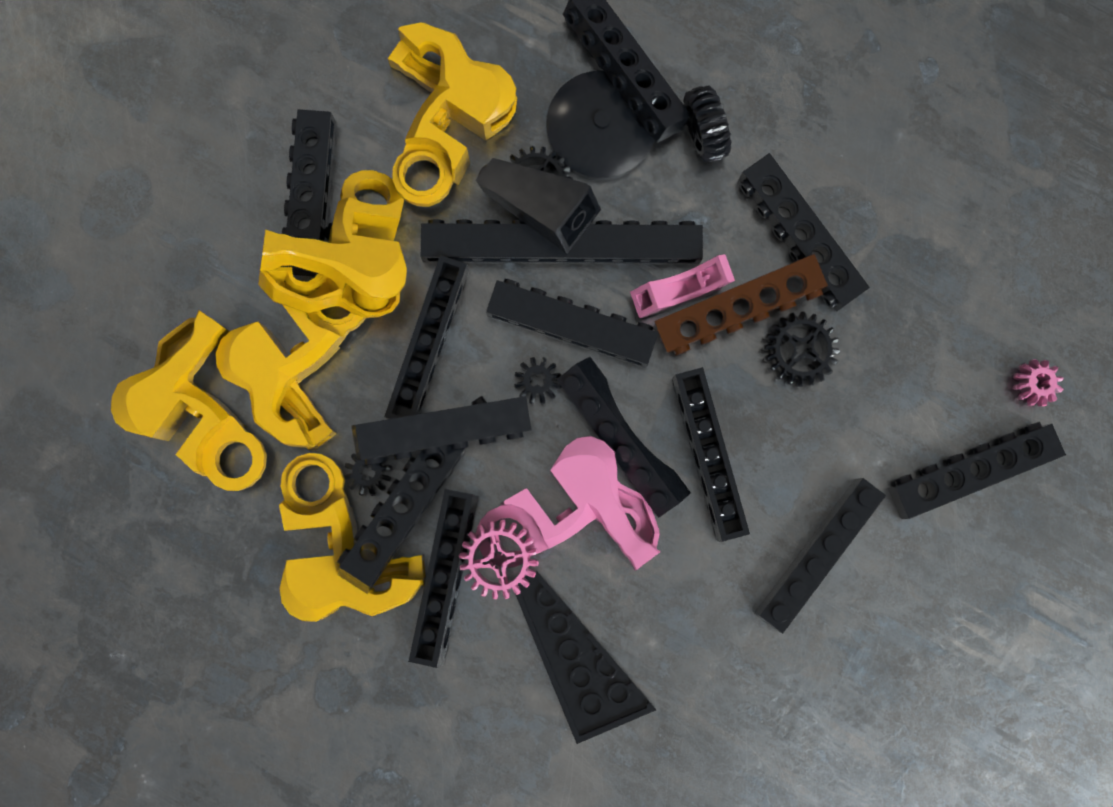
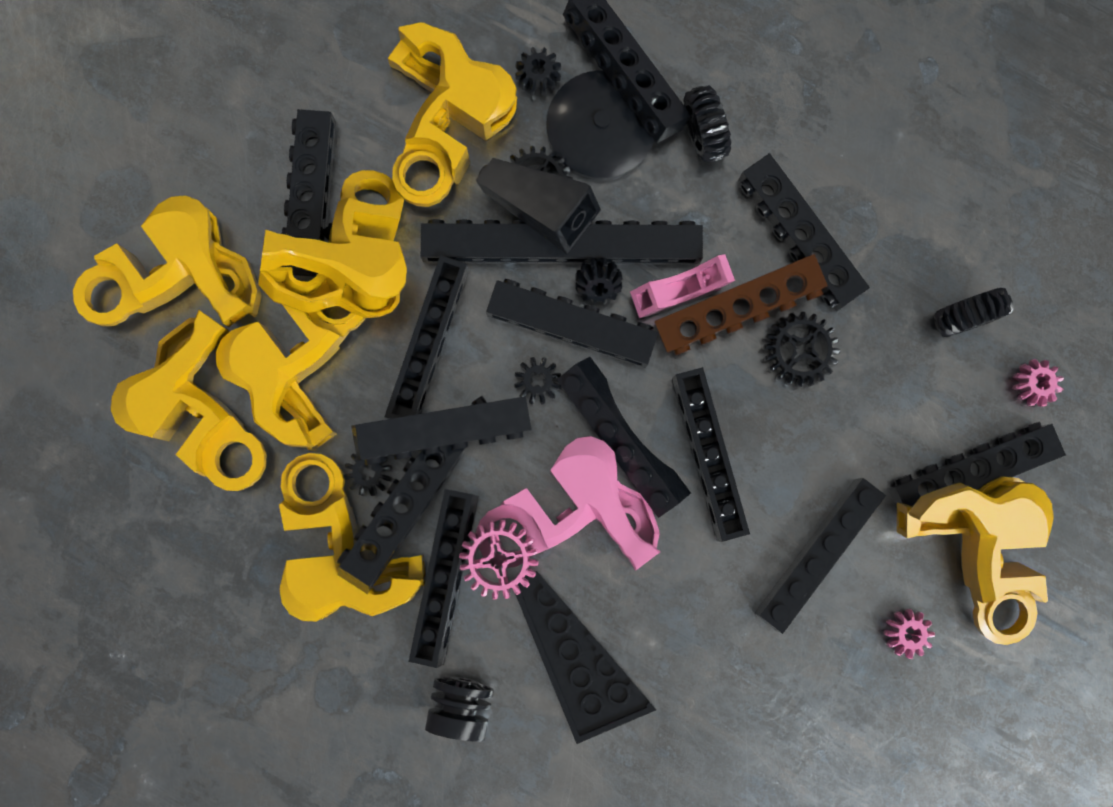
(192, 246): none -> yellow animal
(458, 714): none -> black wheel
(538, 61): none -> black gear
(598, 281): none -> black gear
(898, 631): none -> bright pink gear
(974, 312): none -> black gear
(994, 518): none -> yellow animal

